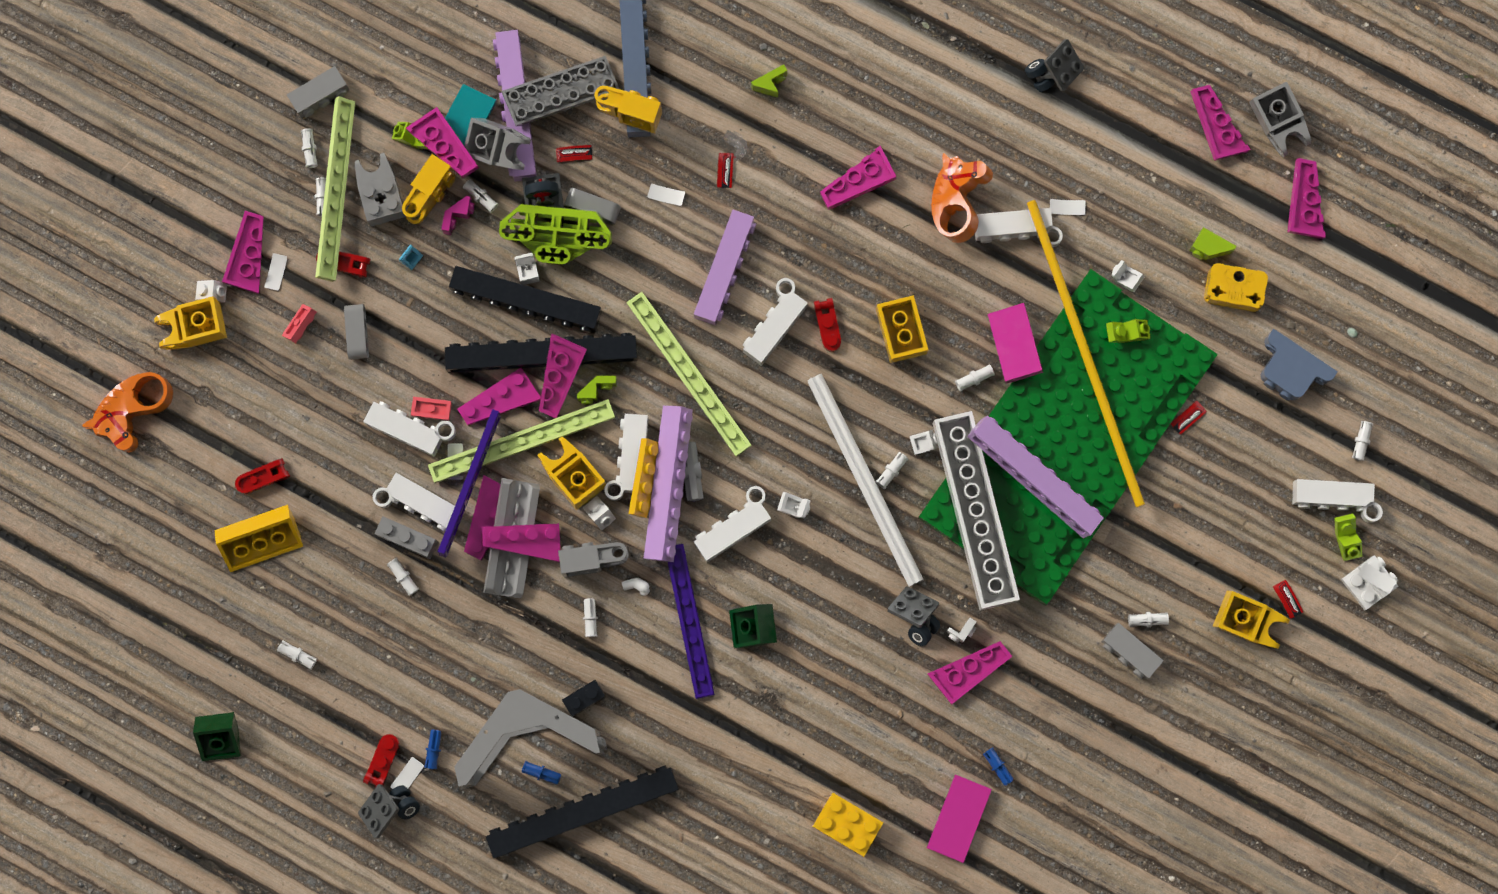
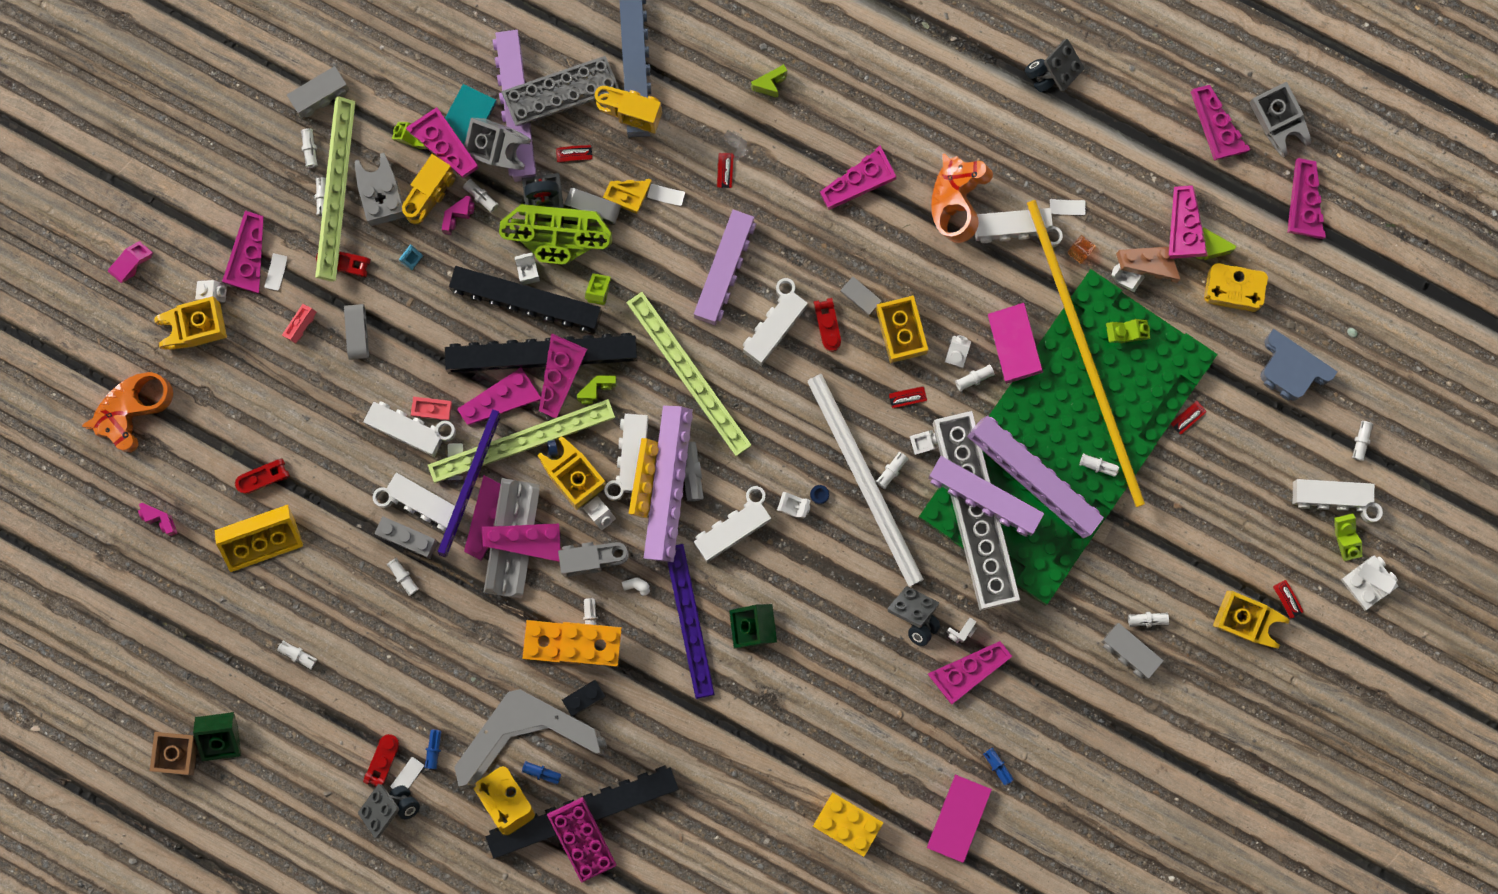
(127, 262): none -> dark pink slope
(153, 515): none -> dark pink slope
(173, 753): none -> medium nougat brick
(501, 804): none -> yellow axle
(552, 449): none -> dark blue tile
(572, 643): none -> light orange bracket
(581, 839): none -> dark pink tile
(598, 289): none -> lime slope
(628, 194): none -> yellow wing
(819, 494): none -> dark blue tile
(860, 296): none -> light grey tile
(907, 397): none -> sticker
(958, 351): none -> white bracket
(986, 496): none -> lavender brick
(1081, 249): none -> clear orange slope
(1099, 465): none -> white axle
(1149, 261): none -> nougat wing
(1186, 227): none -> dark pink wing

